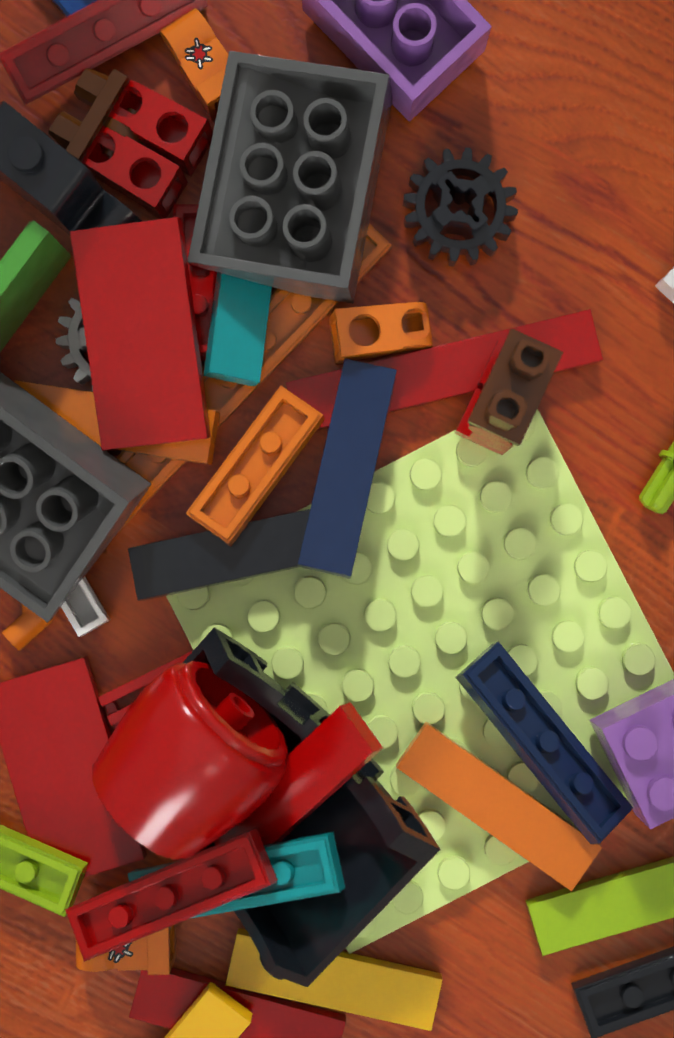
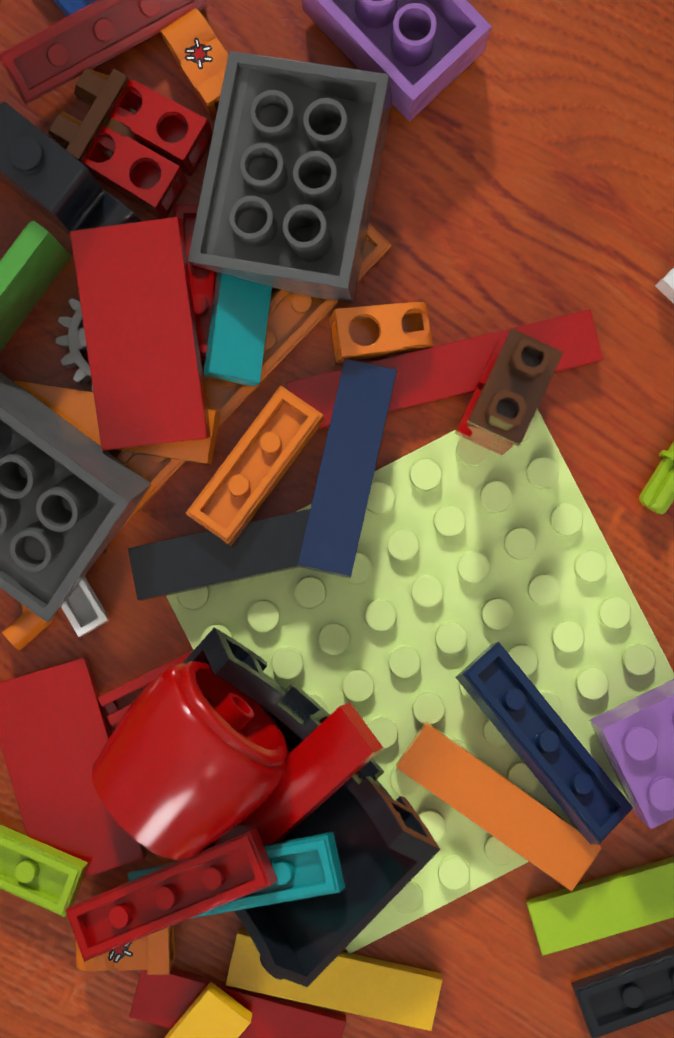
(448, 188): black gear -> none

